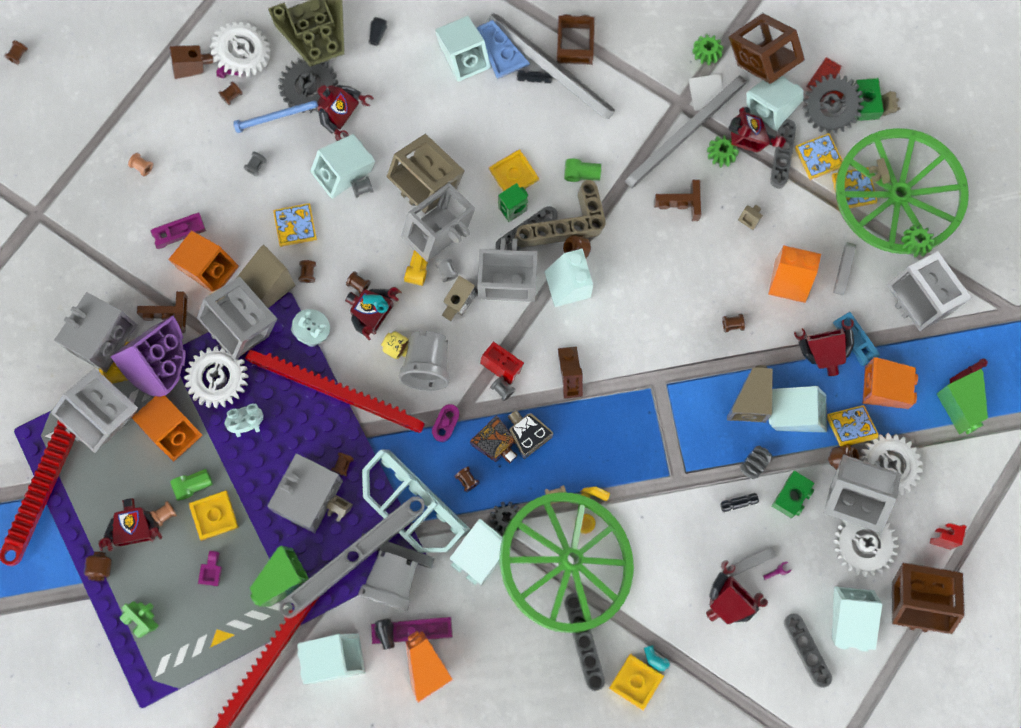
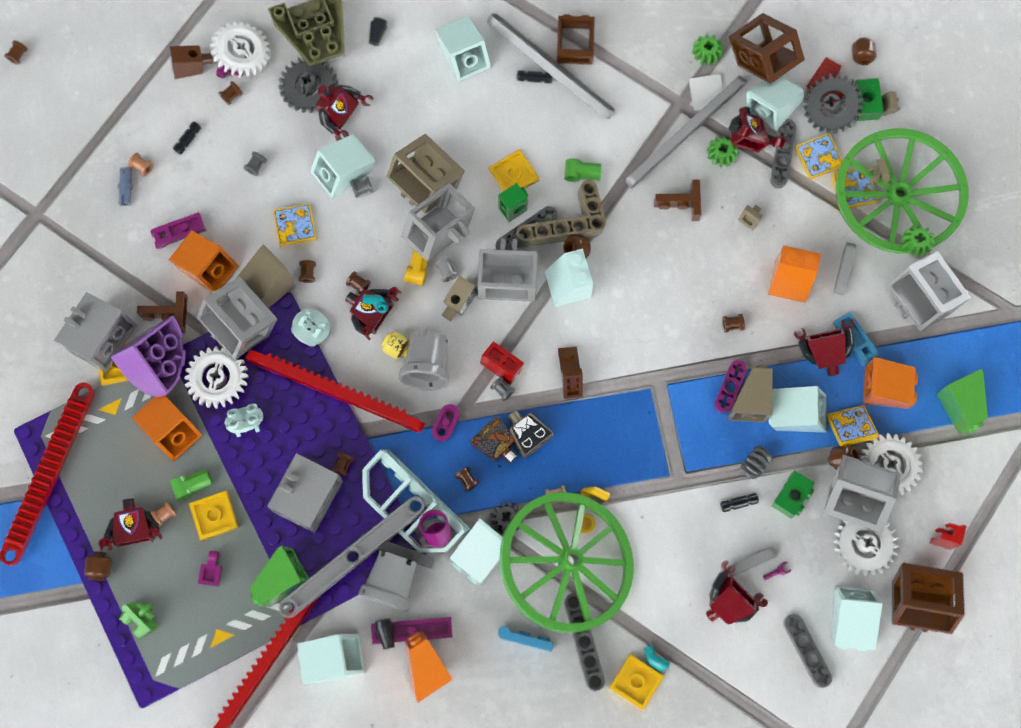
(94, 410): light grey piece -> none
(125, 186): none -> sand blue pin
(186, 138): none -> black axle
(239, 126): medium blue bar -> none
(338, 506): dark tan tile -> none
(437, 534): none -> magenta helmet
(501, 51): medium blue wing -> none
(525, 639): none -> dark azure plate
(740, 376): none -> magenta beam
(864, 51): none -> reddish brown head
(971, 369): dark red piece -> none

